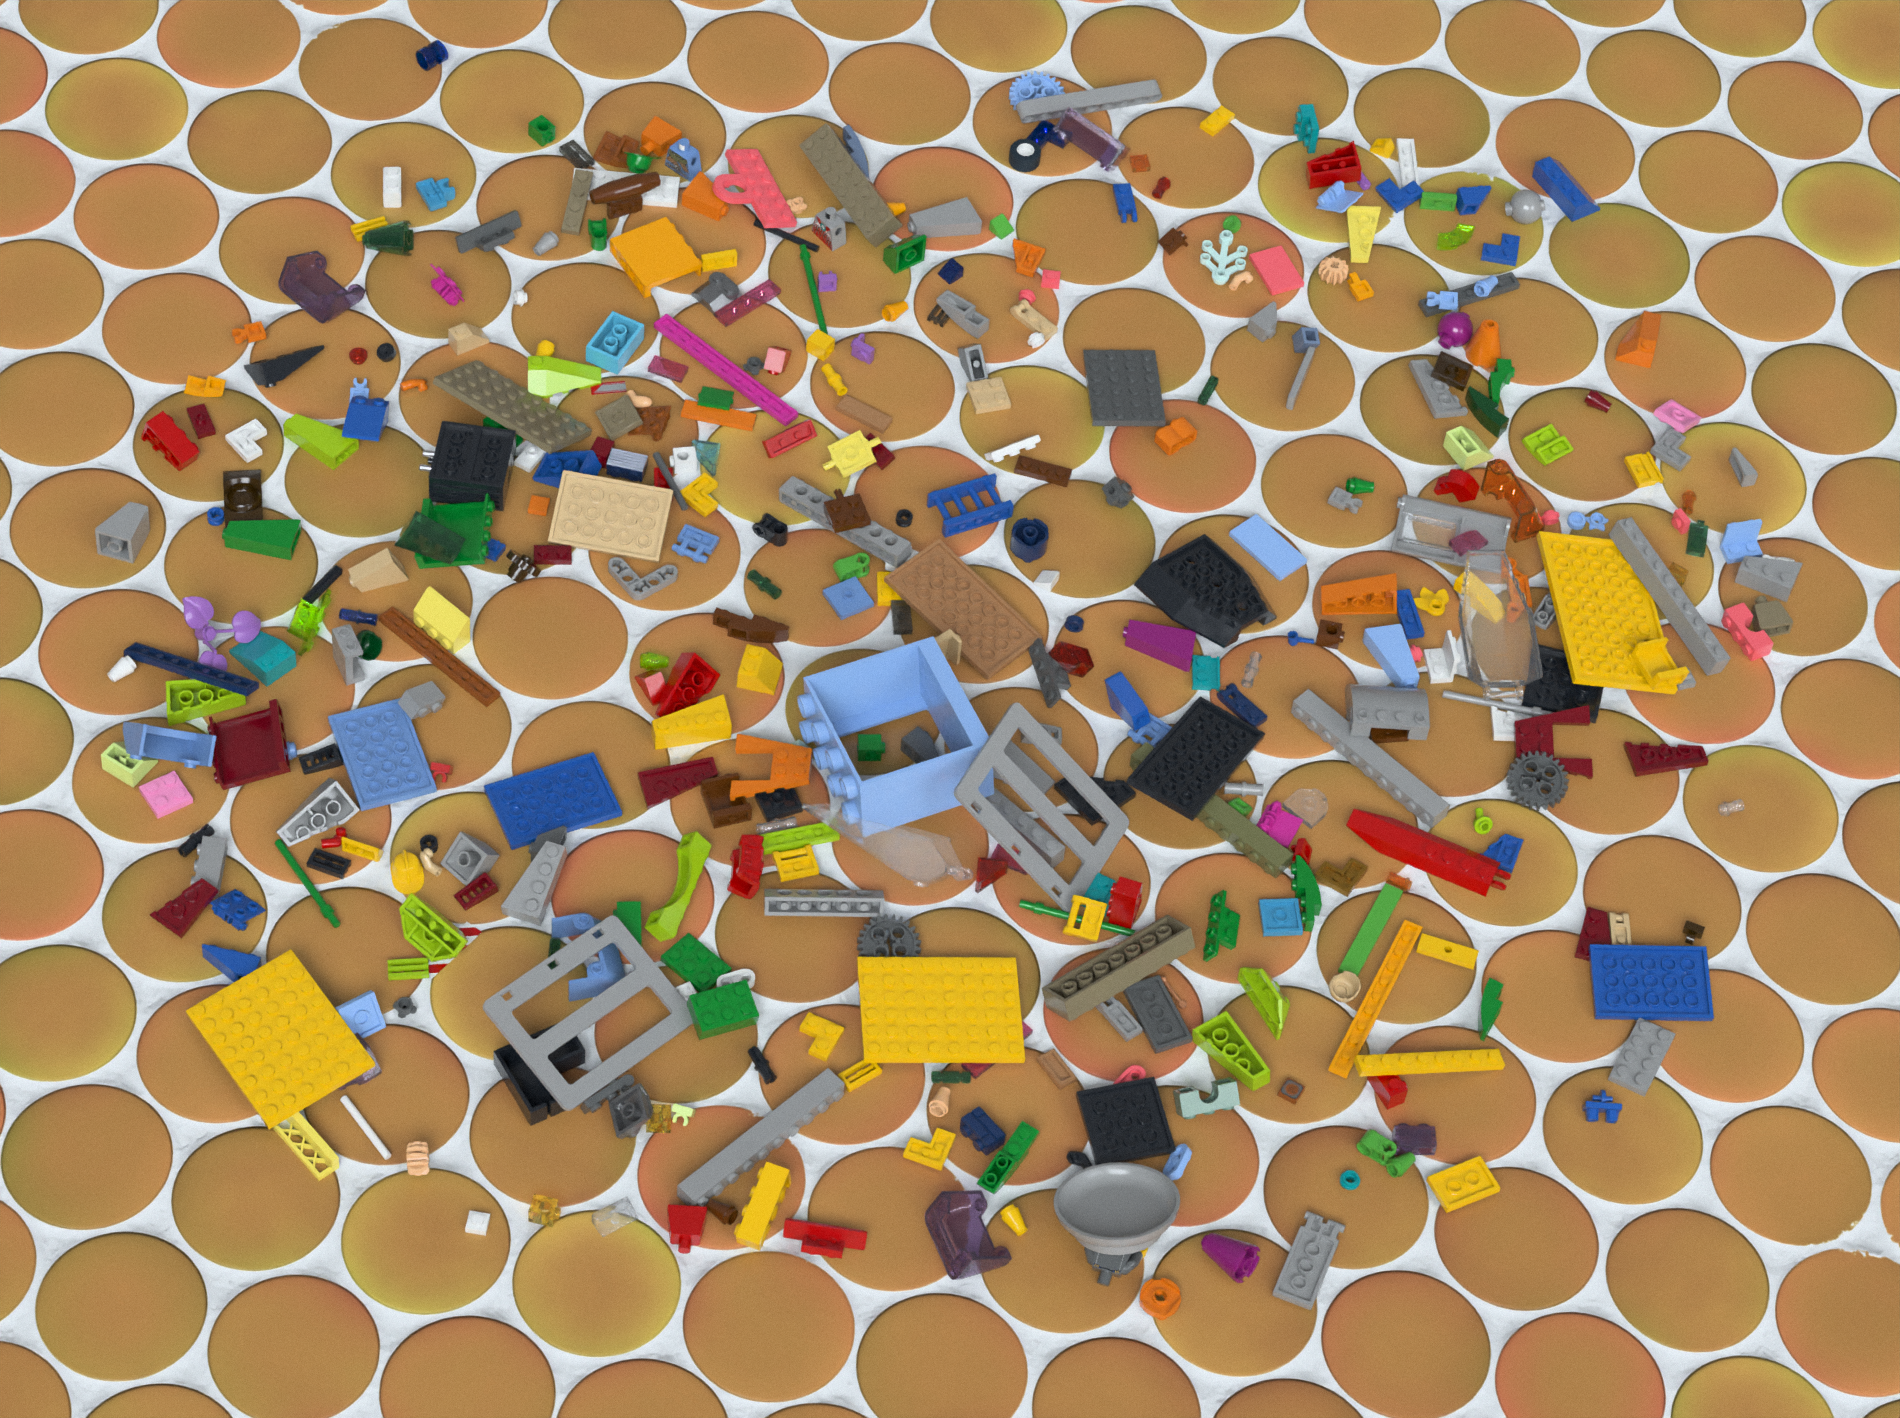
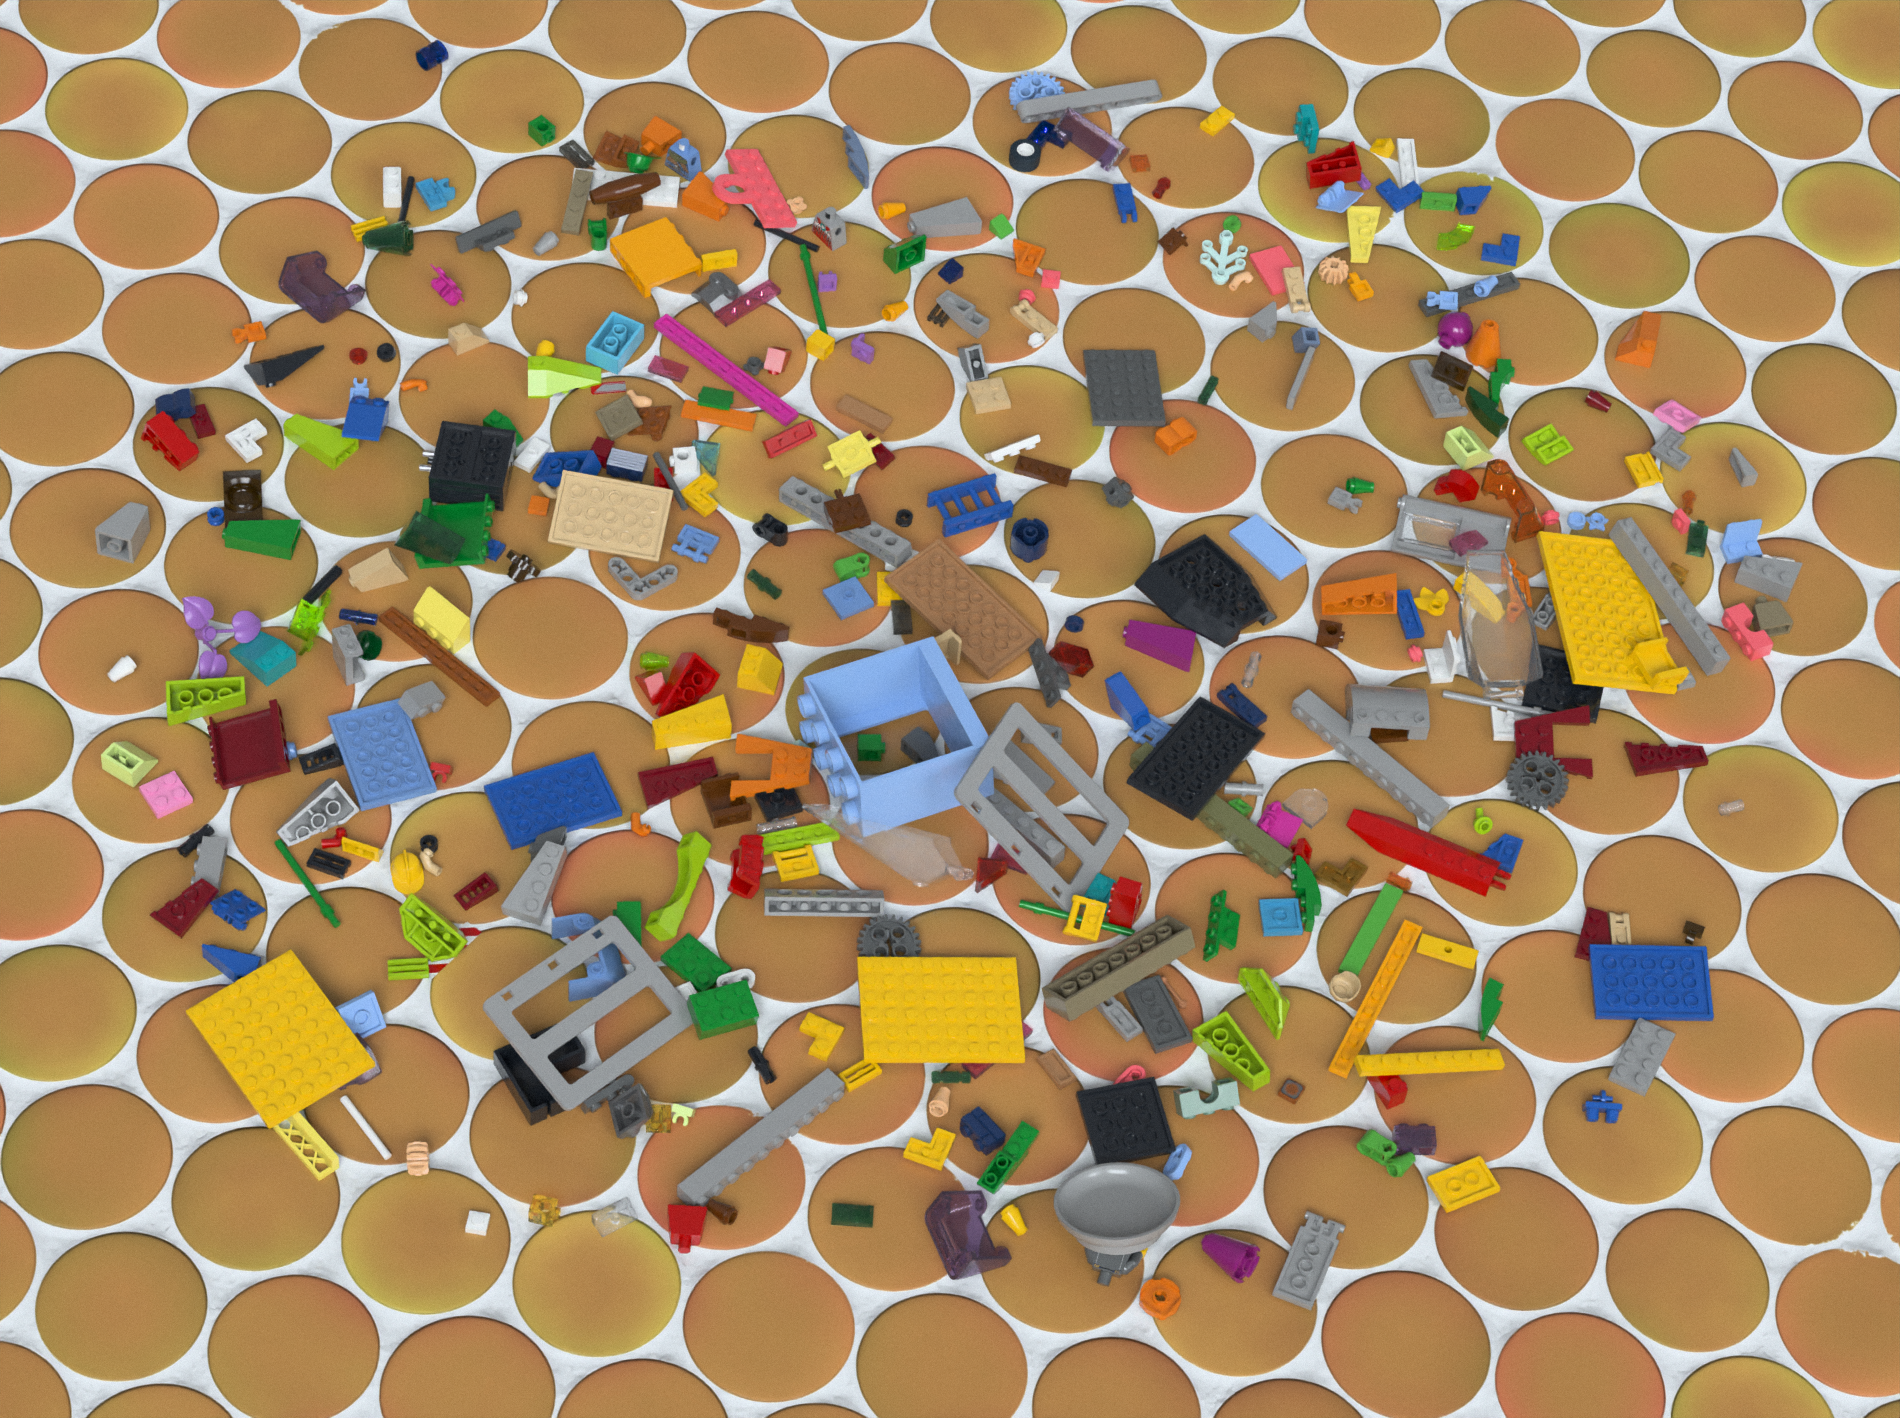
(168, 744): medium blue windscreen -> none
(177, 405): none -> dark blue brick
(191, 669): dark blue tile -> none
(204, 388): light orange slope -> none
(404, 1002): dark grey plate -> none
(406, 199): none -> black bar
(469, 858): light grey slope -> none
(512, 406): dark tan plate -> none
(548, 491): none -> tan arm
(552, 555): dark red plate -> none
(554, 946): clear green axle -> none
(637, 827): none -> orange arm
(763, 1205): yellow wedge -> none
(824, 1238): red bracket -> none
(834, 379): yellow pin -> none
(850, 185): dark tan brick -> none
(852, 1215): none -> clear green plate
(1078, 1159): black arm -> none
(1117, 791): black plate -> none
(1205, 673): teal plate -> none
(1294, 639): blue hand -> none
(1295, 289): none -> tan plate
(1349, 1175): teal plate -> none
(1393, 654): light blue slope -> none
(1525, 207): light grey brick -> none
(1563, 189): blue slope -> none

